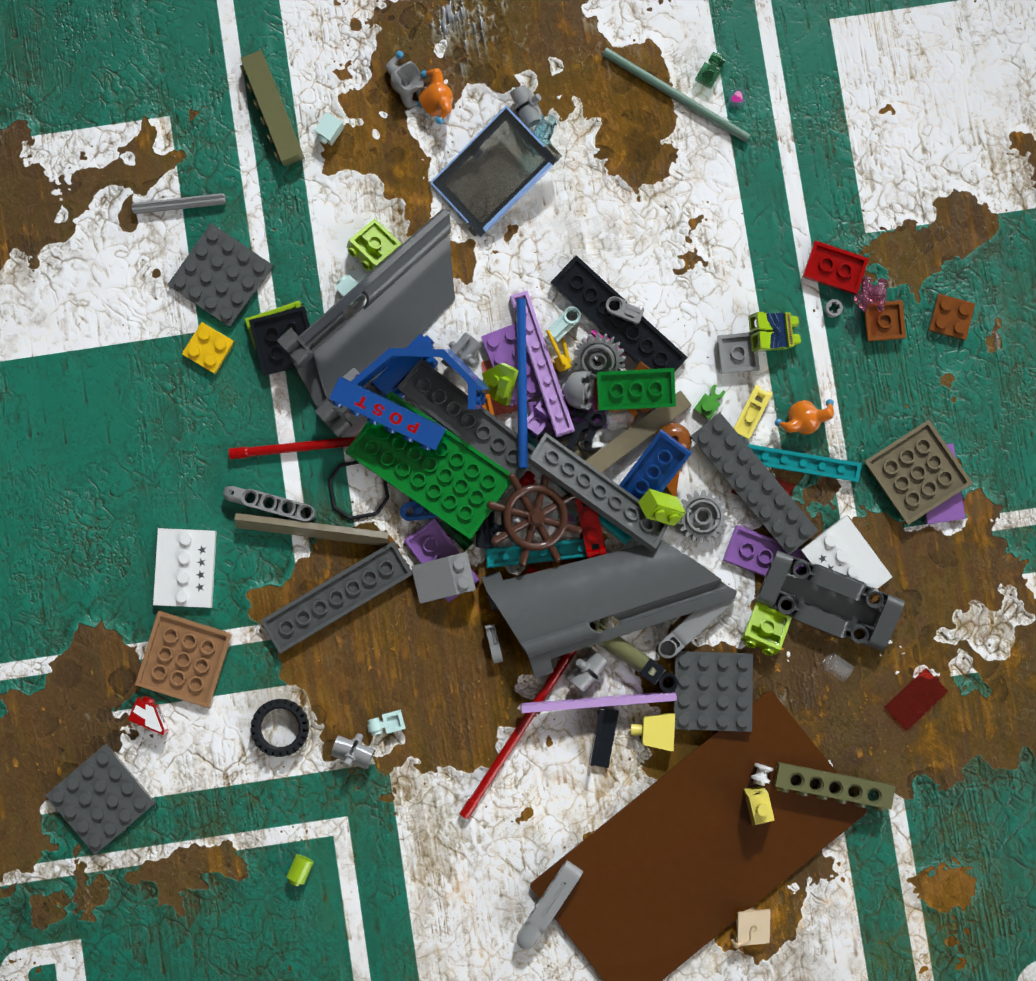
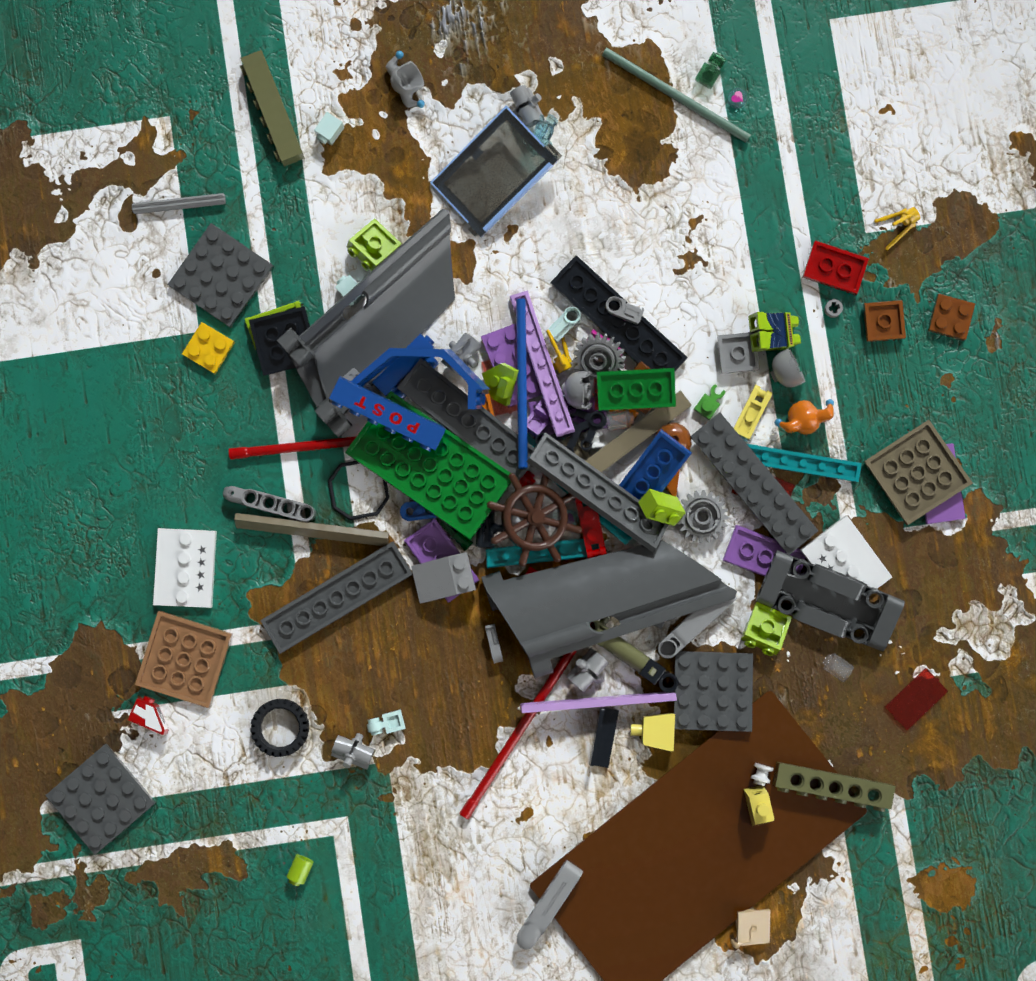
(437, 97): orange piece -> none
(786, 369): none -> light grey cylinder
(872, 293): clear pink animal -> none
(907, 217): none -> yellow plant

